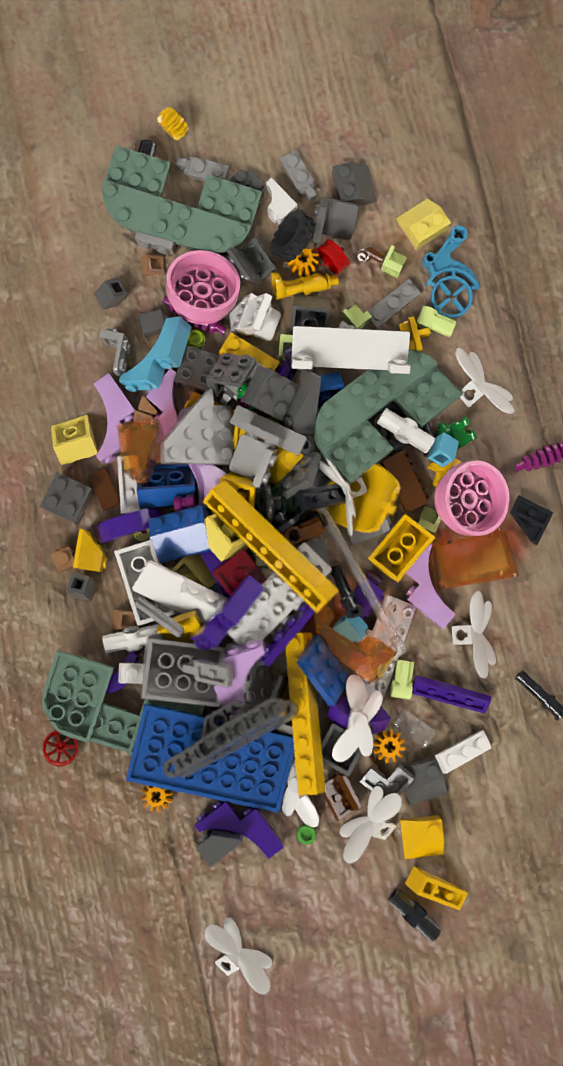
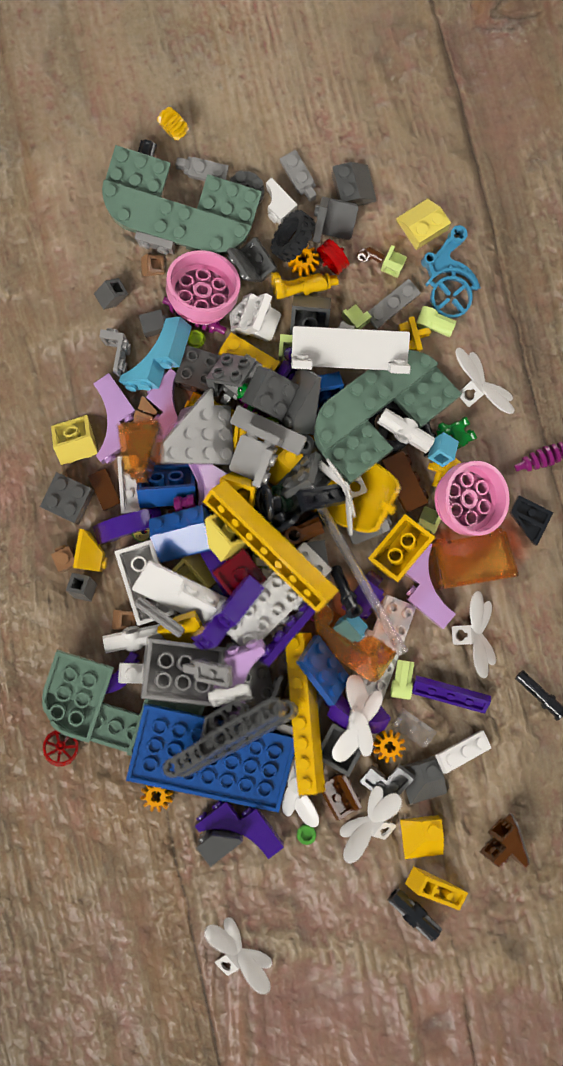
(225, 696): none -> white plate
(506, 842): none -> reddish brown piece

